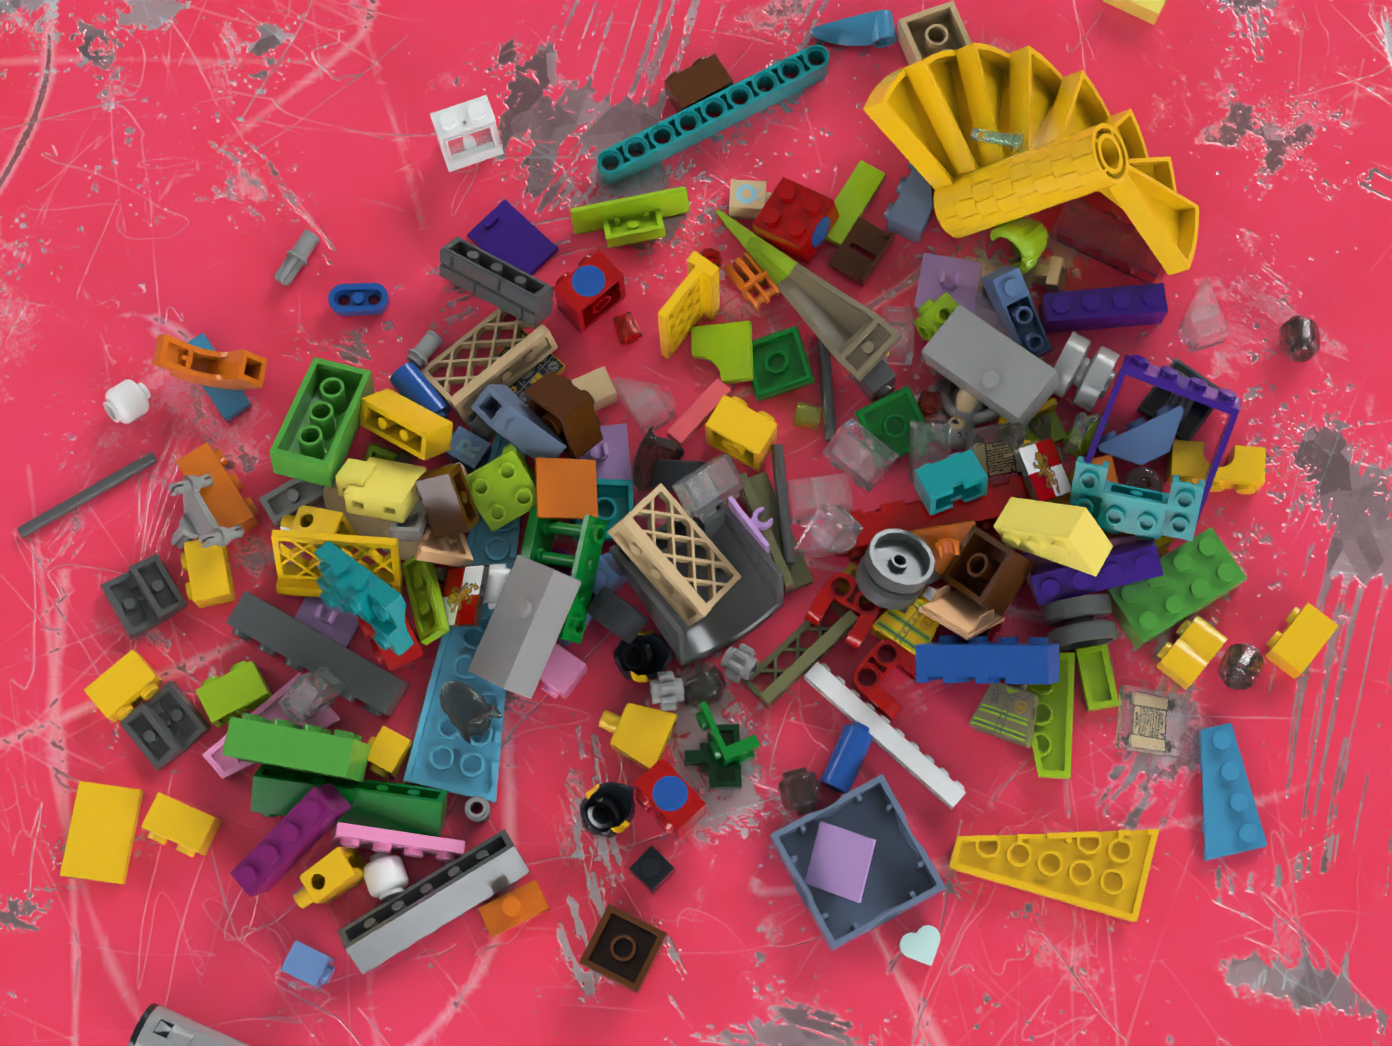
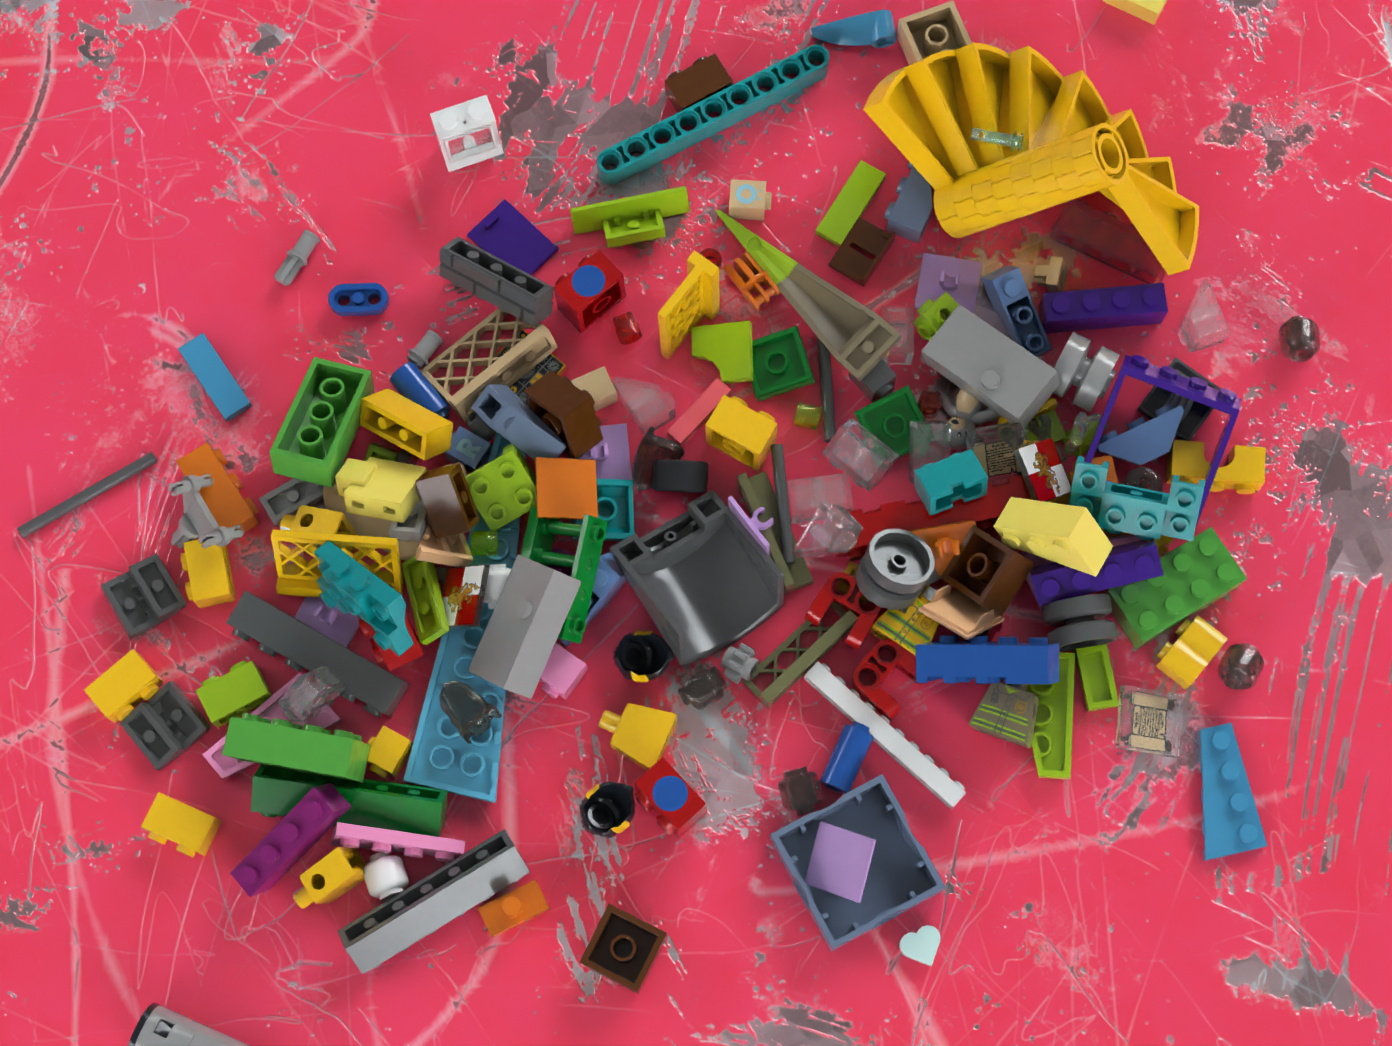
(101, 833): yellow tile -> none
(127, 401): white head -> none
(210, 368): orange arch -> none
(309, 965): medium blue brick -> none
(474, 803): light grey pin -> none
(484, 543): none -> clear neon green hose
(616, 615): black tyre -> none
(652, 869): black brick -> none
(661, 567): tan fence -> none
(666, 690): light grey gear -> none
(709, 486): clear brick -> none
(719, 776): dark green hinge -> none
(740, 751): green bracket -> none
(796, 220): red brick -> none
(1027, 238): lime hair -> none
(1078, 868): yellow wing -> none
(1300, 640): yellow brick -> none

